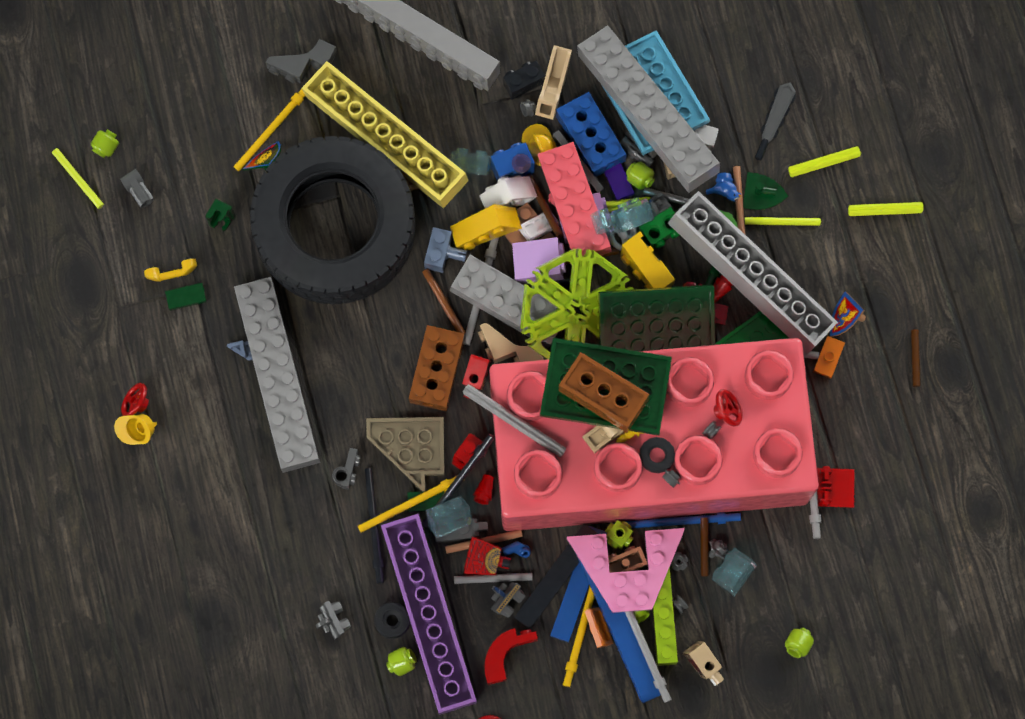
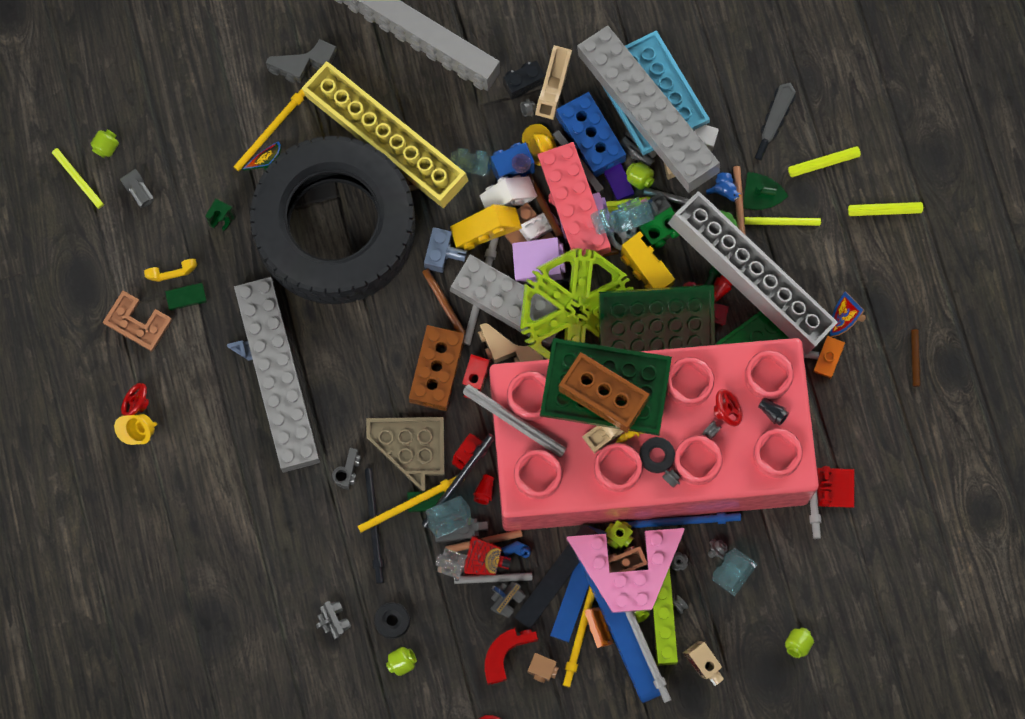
(146, 335): none -> nougat plate
(428, 614): medium lavender brick -> none
(451, 563): none -> clear brick
(542, 668): none -> medium nougat brick
(704, 547): reddish brown bar -> none
(774, 412): none -> black cone

